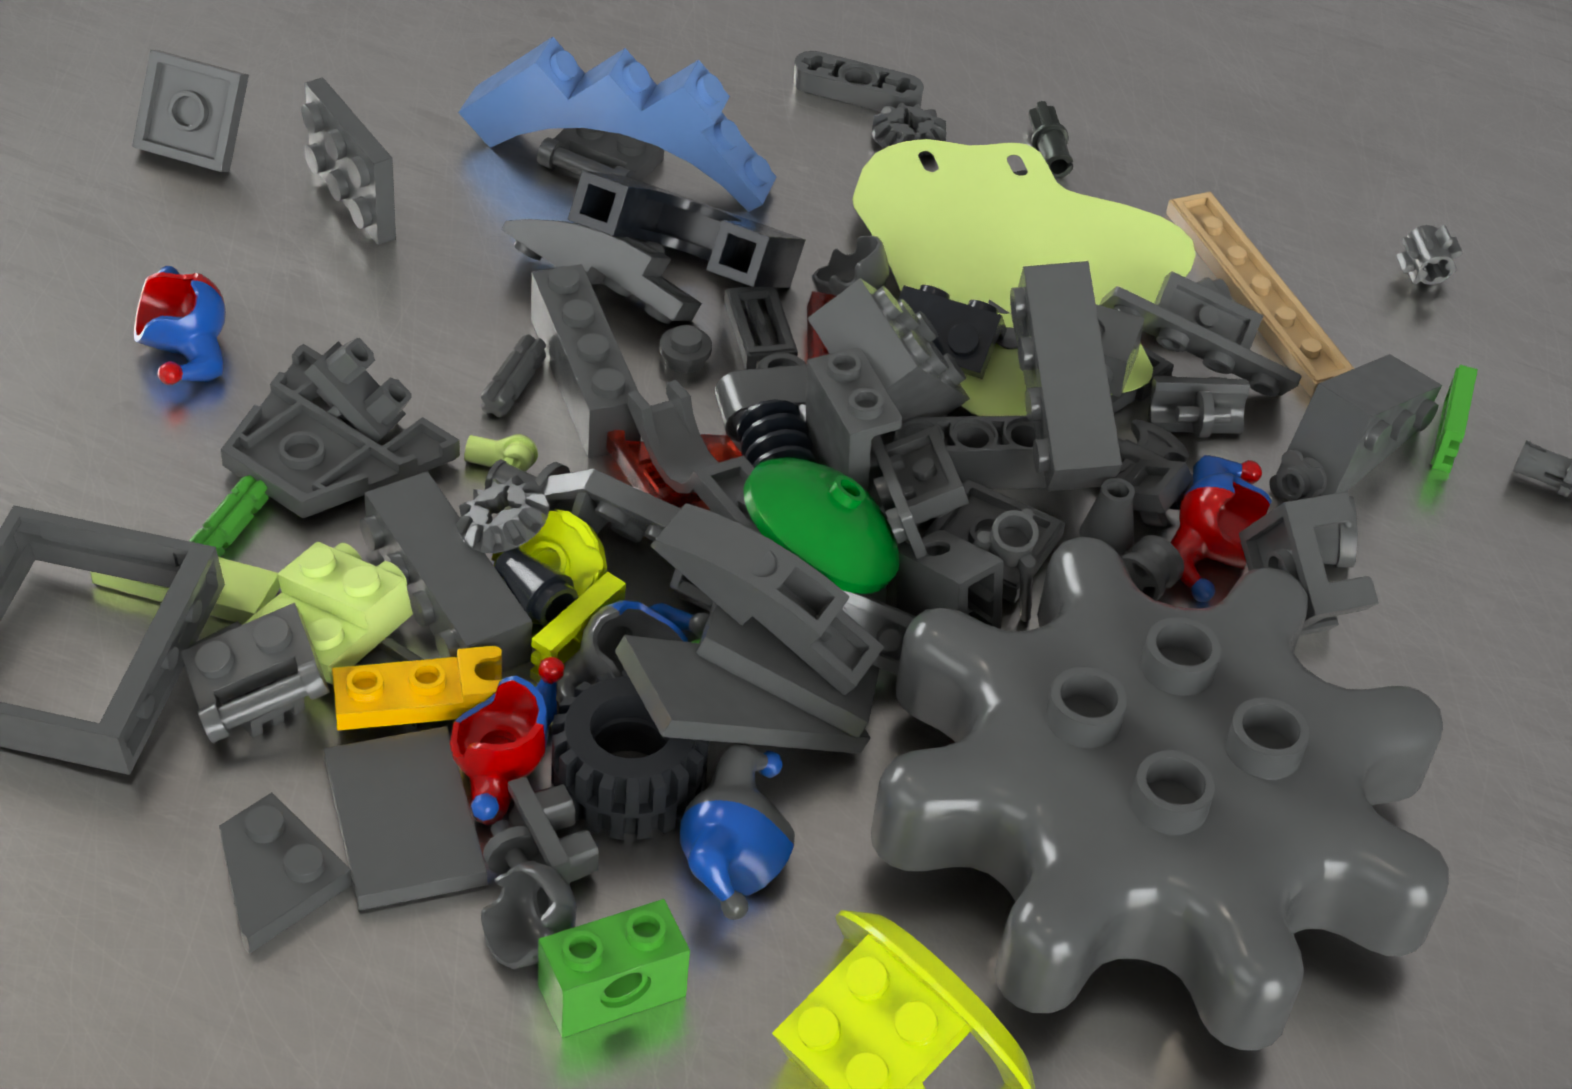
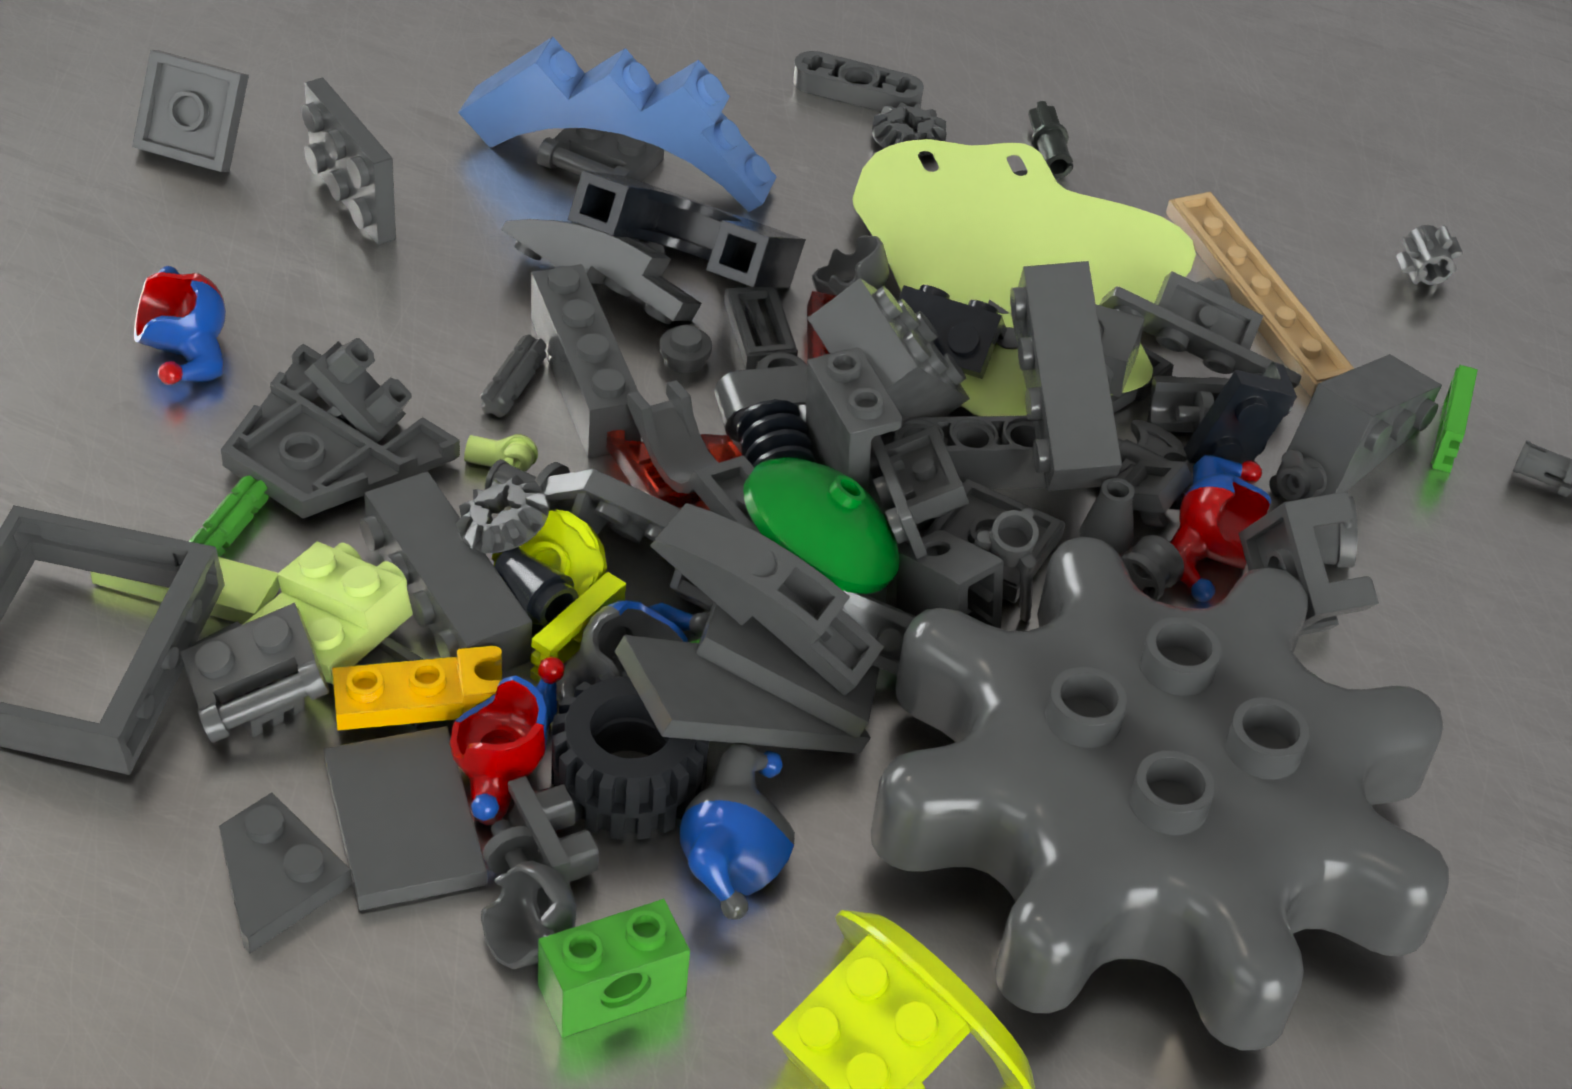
(1243, 416): none -> black bracket

